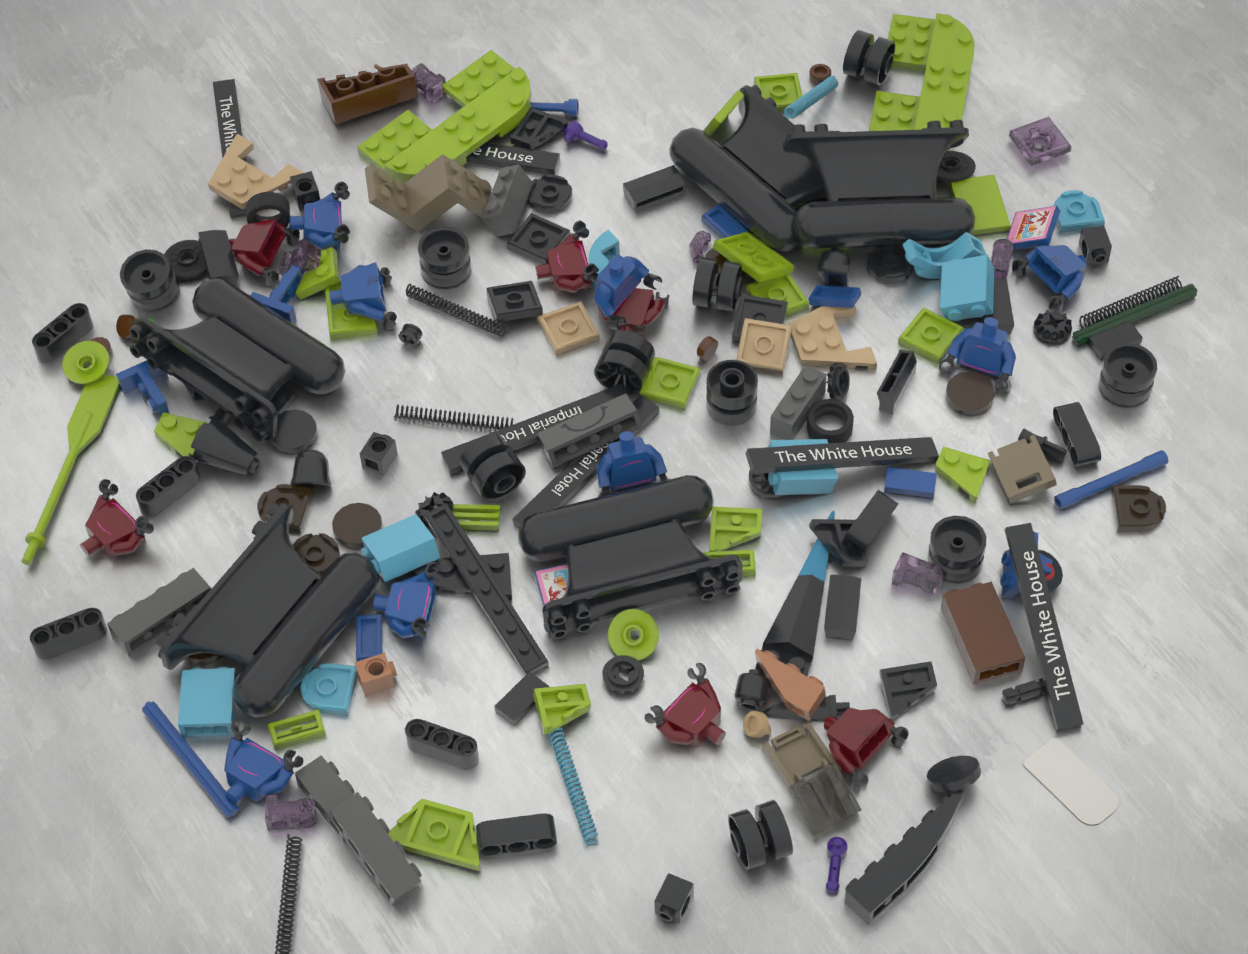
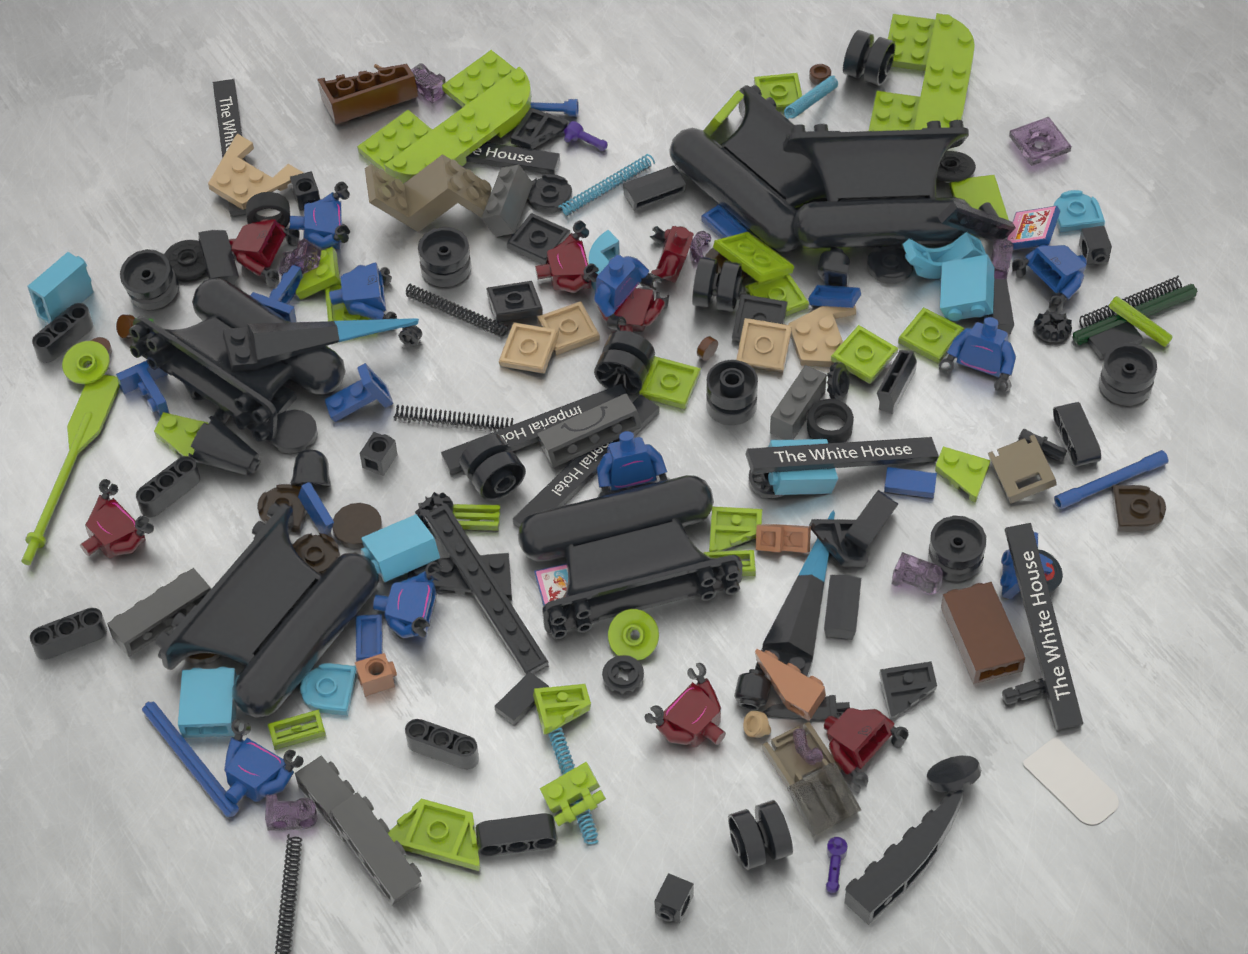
(60, 287): none -> medium azure brick
(272, 342): none -> black plate
(316, 509): none -> blue tile
(358, 394): none -> blue bracket
(528, 348): none -> tan tile
(568, 789): none -> lime plate
(605, 187): none -> medium azure piece
(673, 253): none -> dark red torso
(783, 538): none -> nougat slope
(802, 748): none -> arm
(864, 354): none -> lime tile
(970, 393): dark brown tile -> none
(979, 222): none -> black piece
(1140, 321): none -> lime axle

